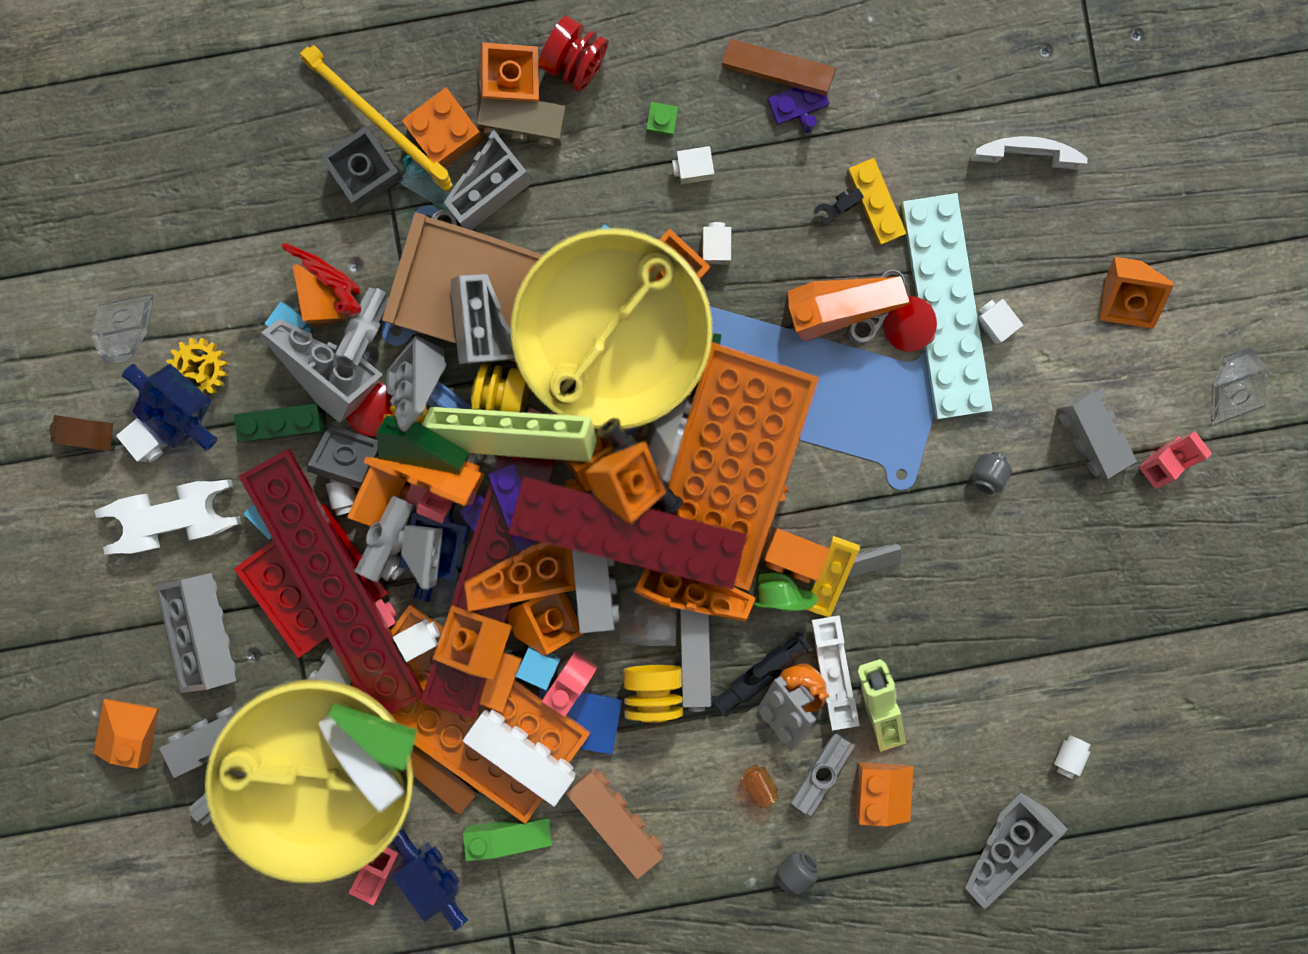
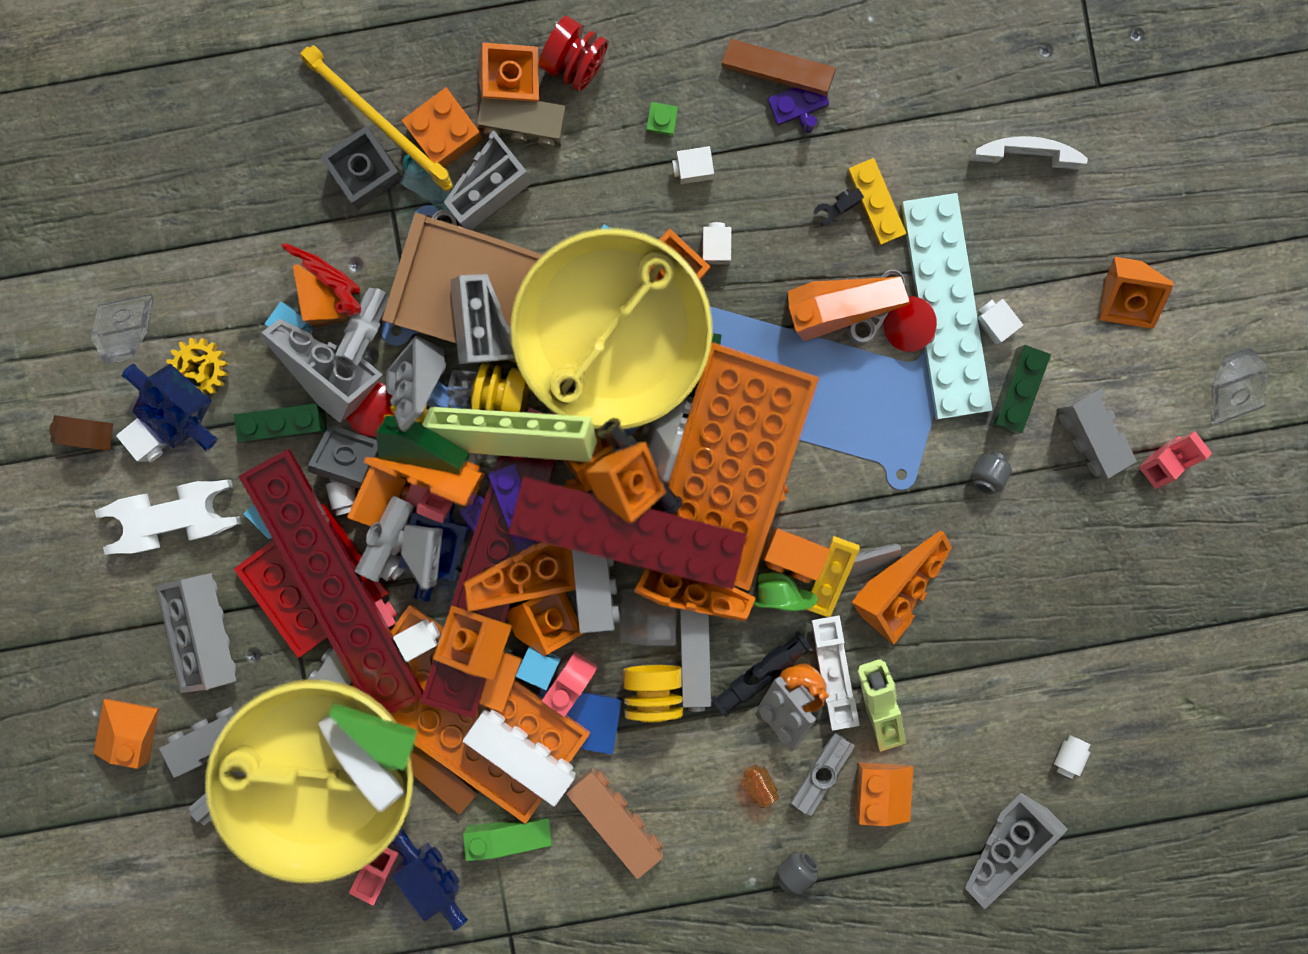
(460, 388): none -> clear plate
(892, 594): none -> orange wedge
(1020, 389): none -> dark green brick

